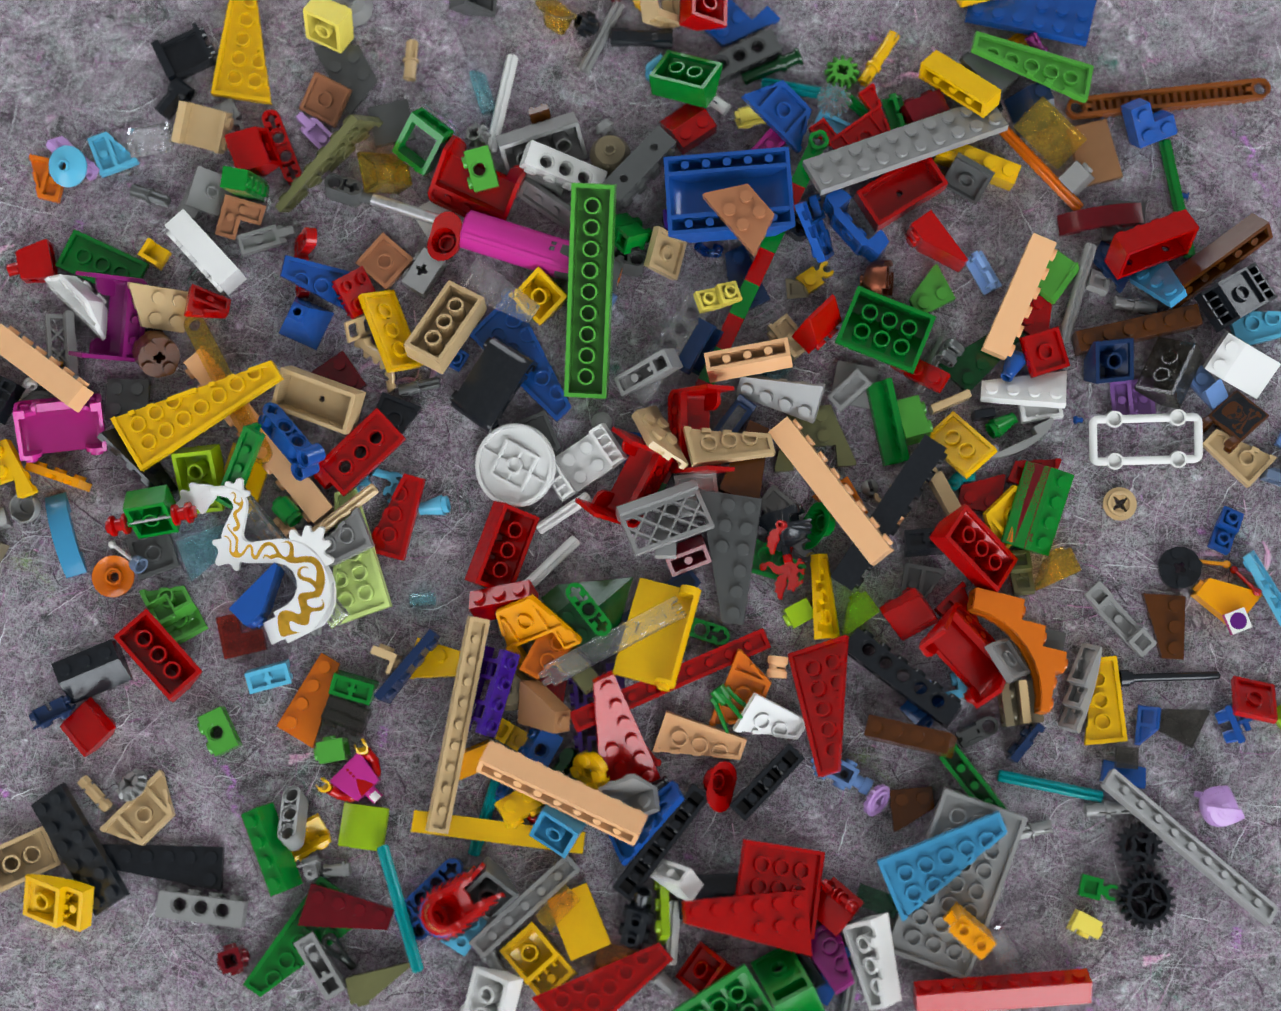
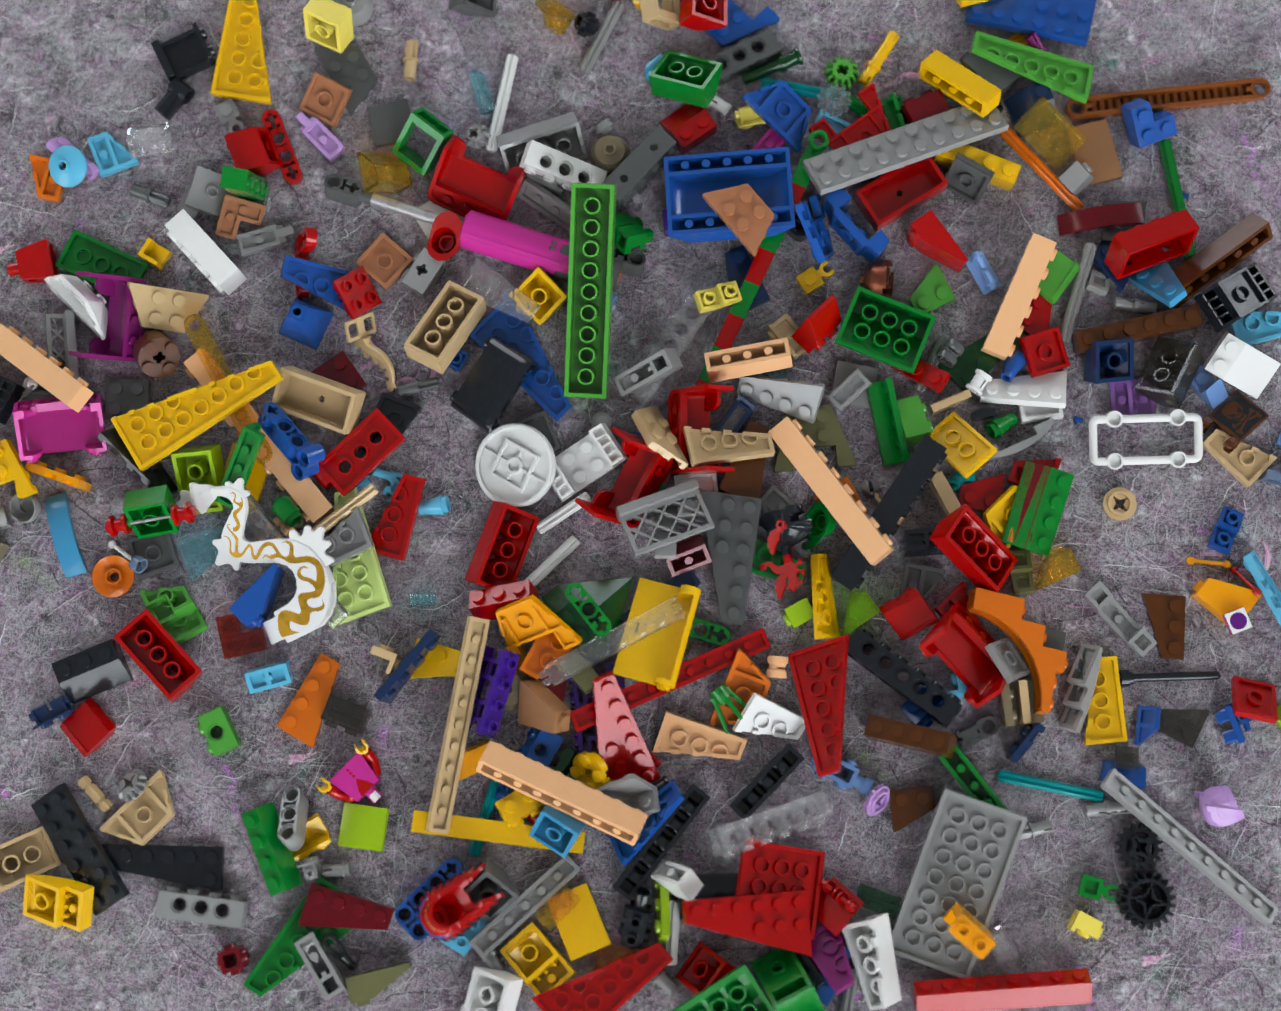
(202, 126): tan panel -> none
(206, 304): red wing -> none
(329, 157): olive wing -> none
(332, 750): bright green brick -> none
(353, 687): green hinge -> none
(388, 329): yellow tile -> none
(400, 908): teal axle -> none
(483, 156): bright green brick -> none
(511, 735): yellow slope -> none
(539, 113): reddish brown tile -> none
(625, 37): black axle -> none
(665, 253): tan plate -> none
(701, 341): dark blue window -> none
(702, 249): clear blue arm -> none
(720, 785): red piece -> none
(720, 837): none -> clear brick
(795, 289): dark tan tile -> none
(931, 864): dark azure wing -> none
(978, 382): none -> white bush
(1167, 569): black plate -> none

